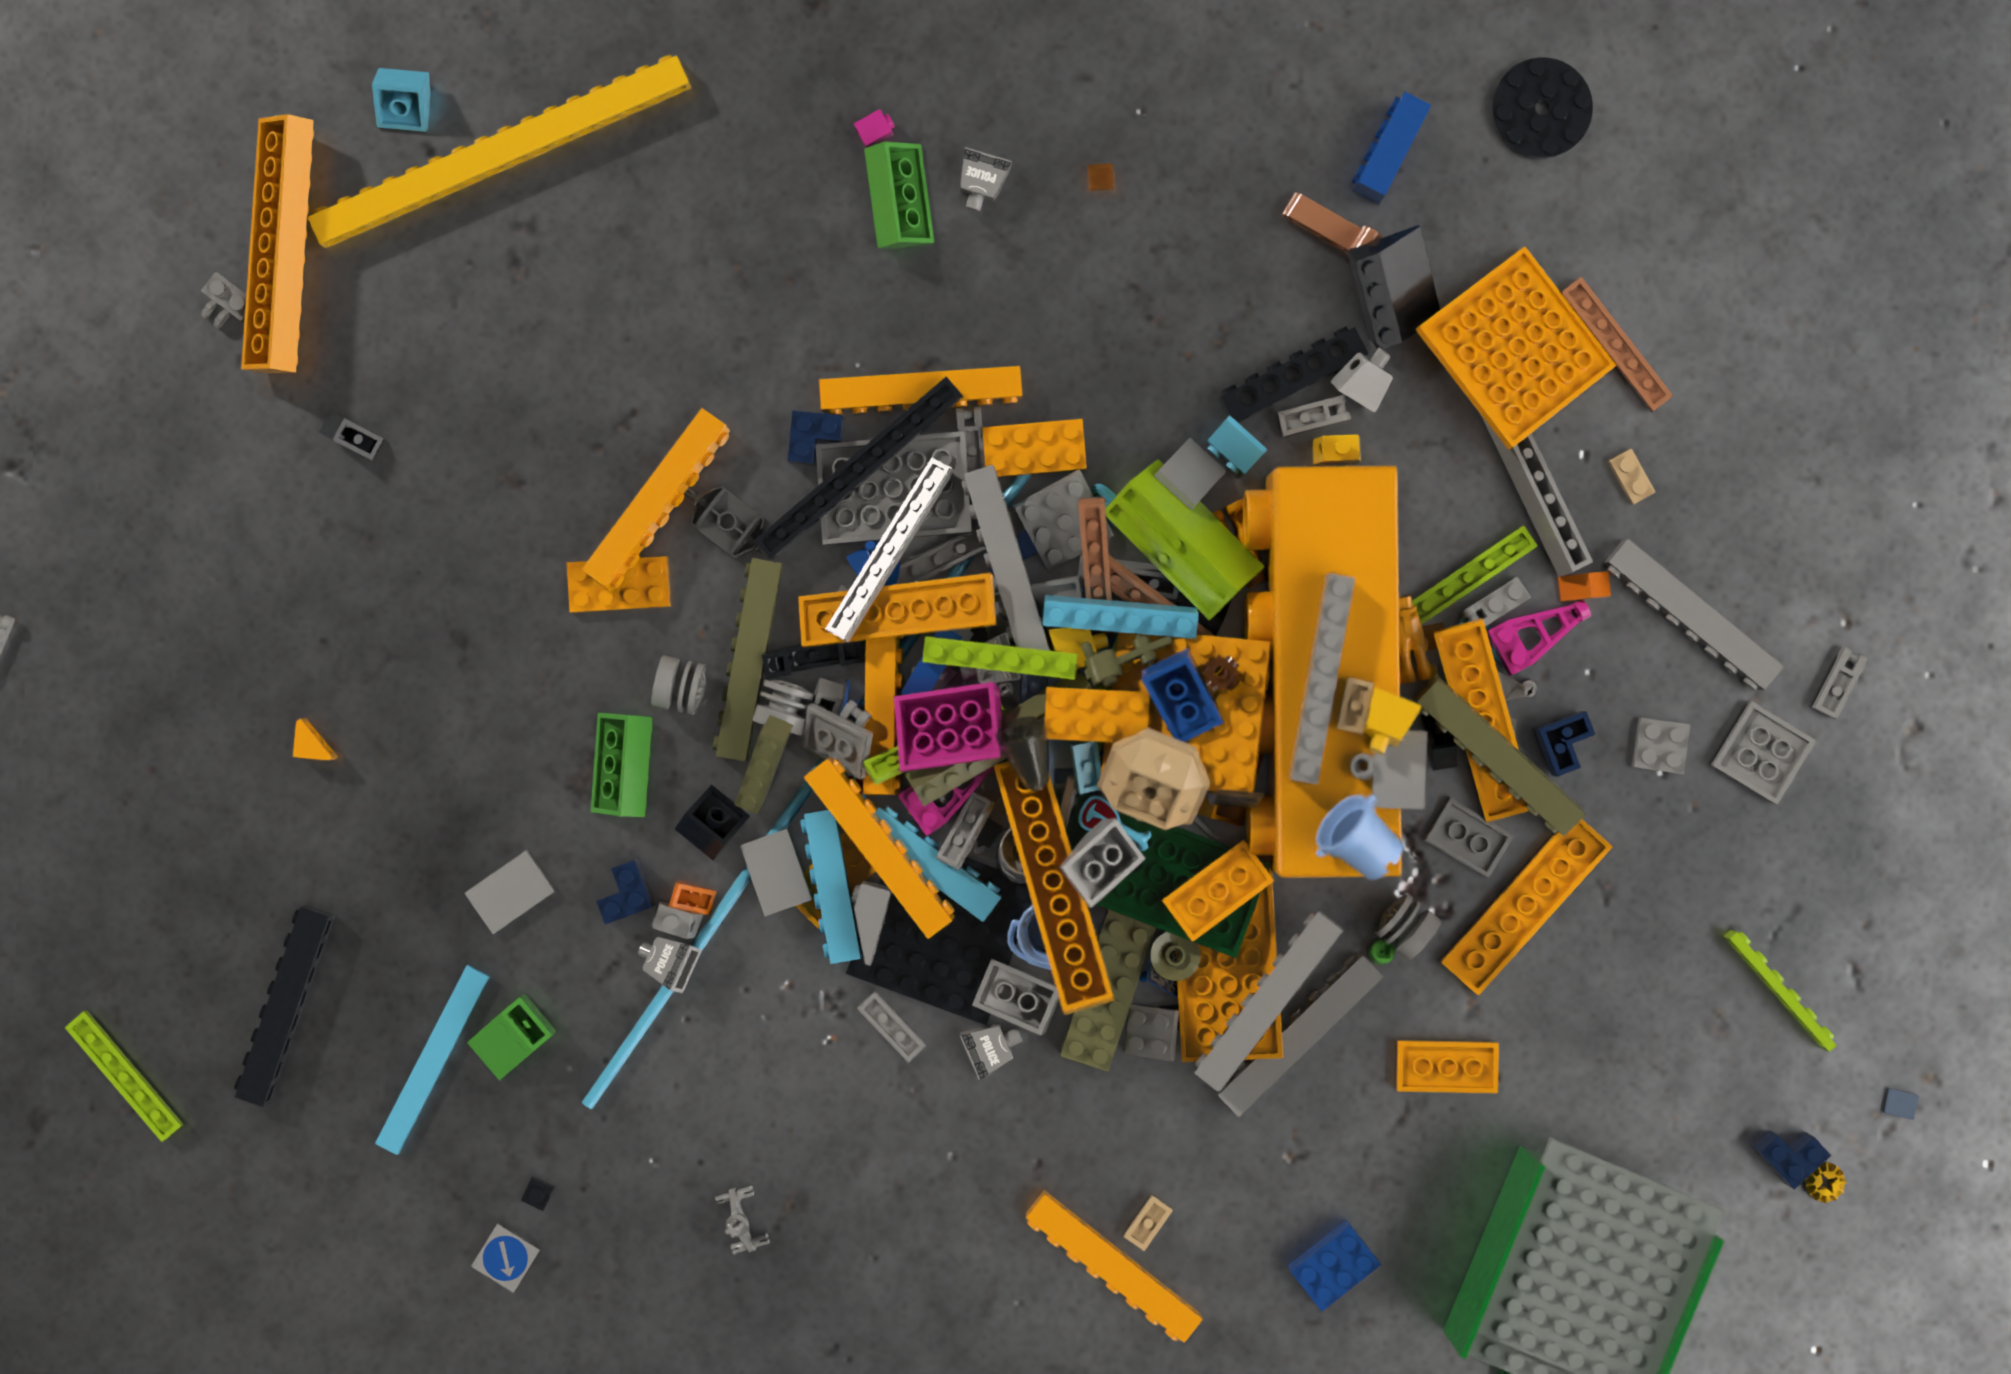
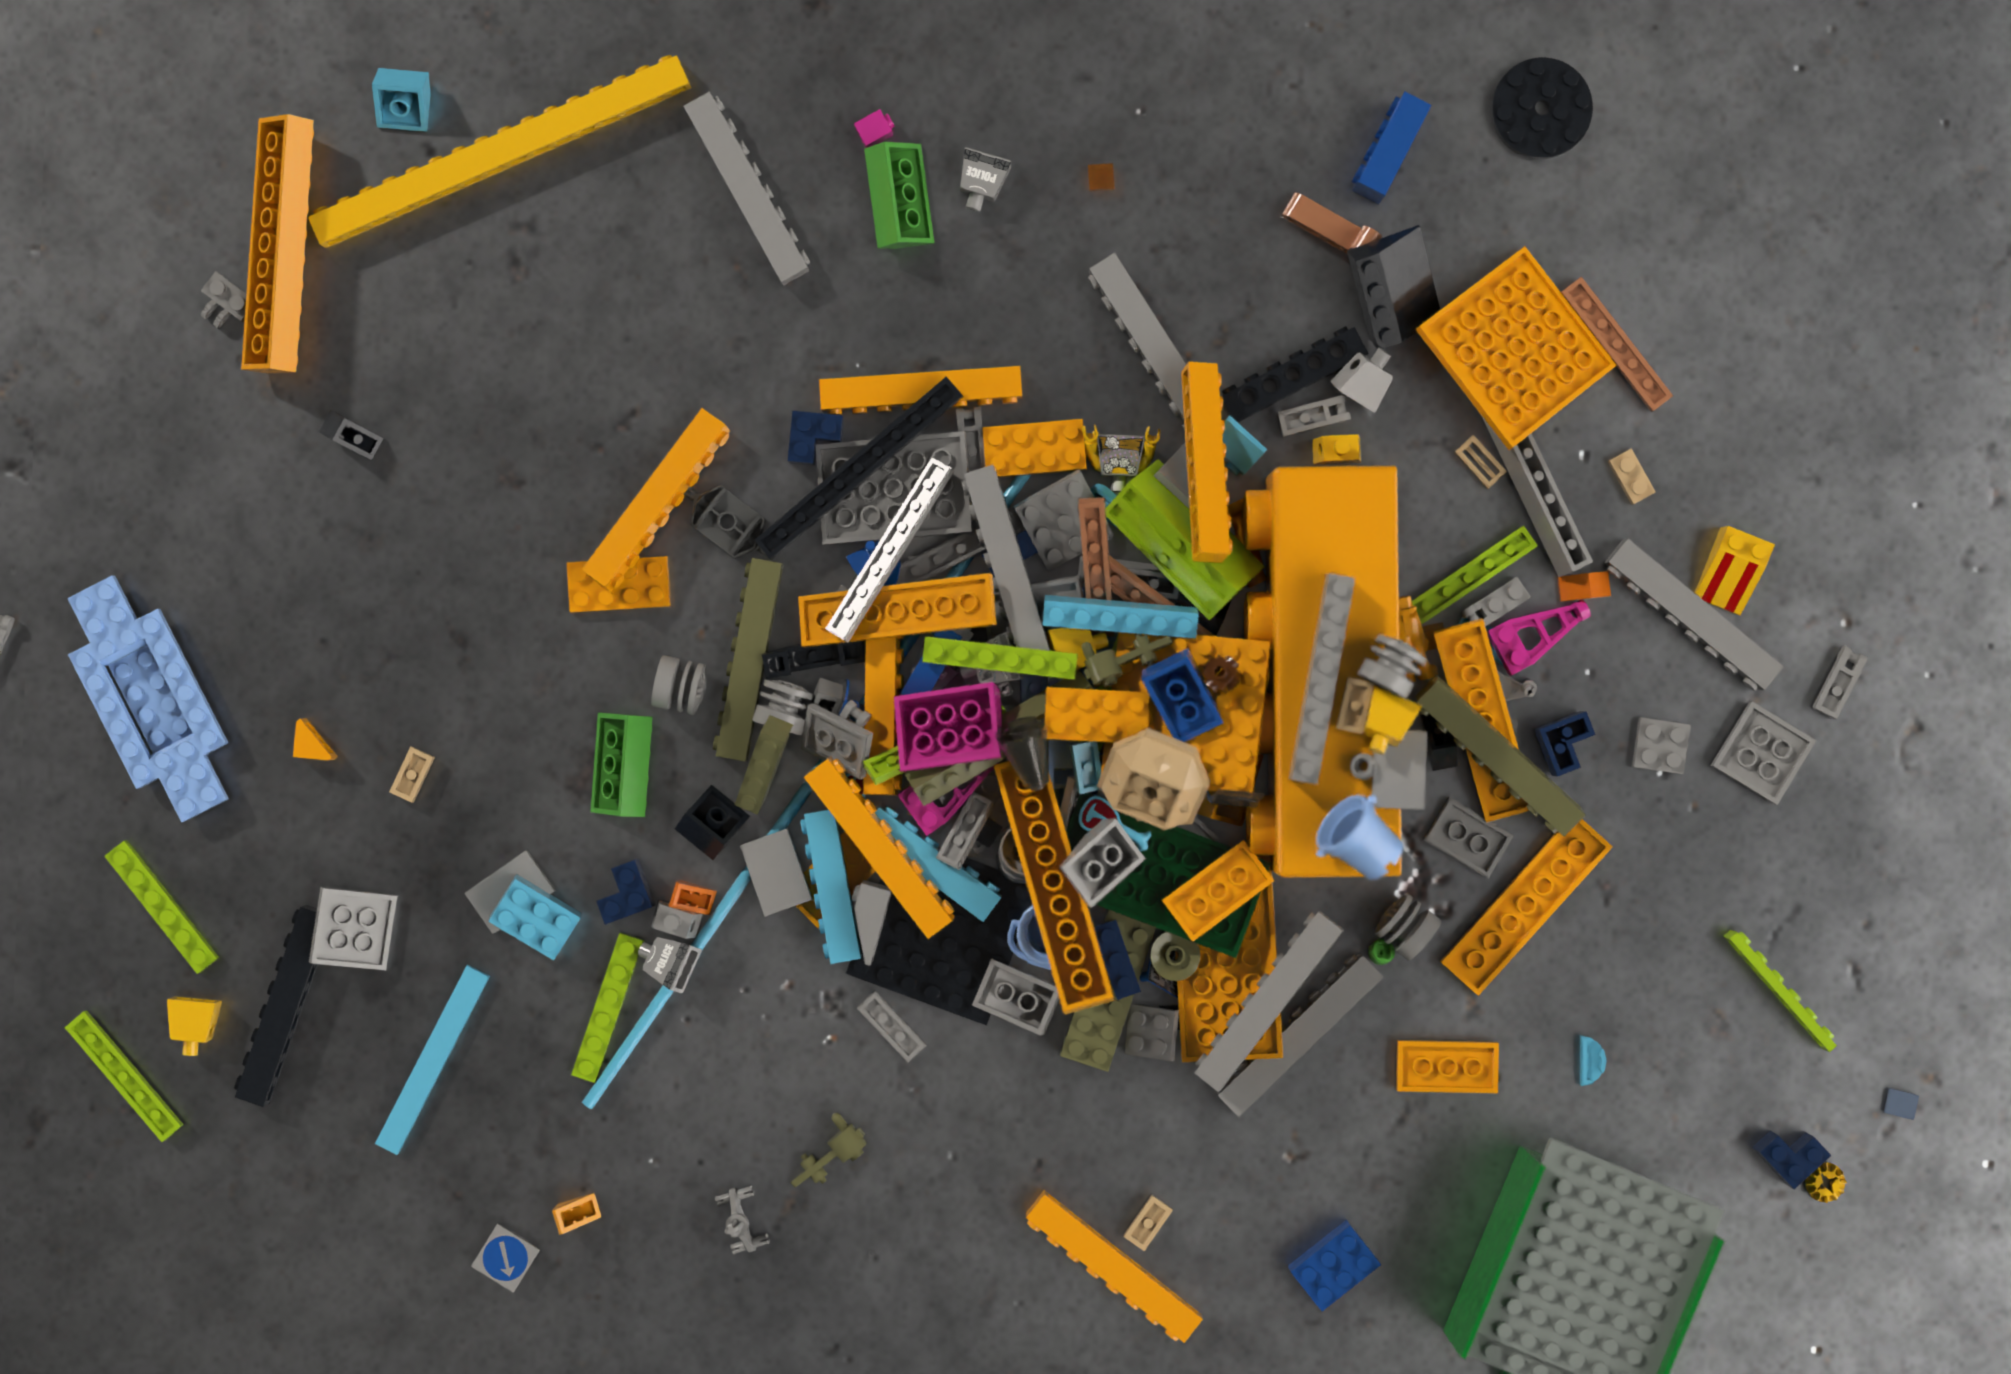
(158, 692): none -> light blue piece
(161, 906): none -> lime plate
(192, 1021): none -> yellow torso
(353, 928): none -> light grey plate
(412, 774): none -> tan plate
(511, 1036): bright green slope -> none
(535, 917): none -> medium azure brick
(537, 1193): black plate -> none
(576, 1213): none -> light orange slope
(607, 1007): none -> lime plate
(746, 188): none -> light grey brick
(845, 1144): none -> olive piece
(989, 1047): light grey torso -> none
(1116, 959): none -> dark blue plate
(1119, 454): none -> torso
(1142, 327): none -> light grey brick
(1206, 462): none -> light orange brick
(1392, 666): none -> light grey wheel
(1465, 446): none -> tan tile
(1591, 1060): none -> medium azure tile
(1733, 569): none -> yellow slope

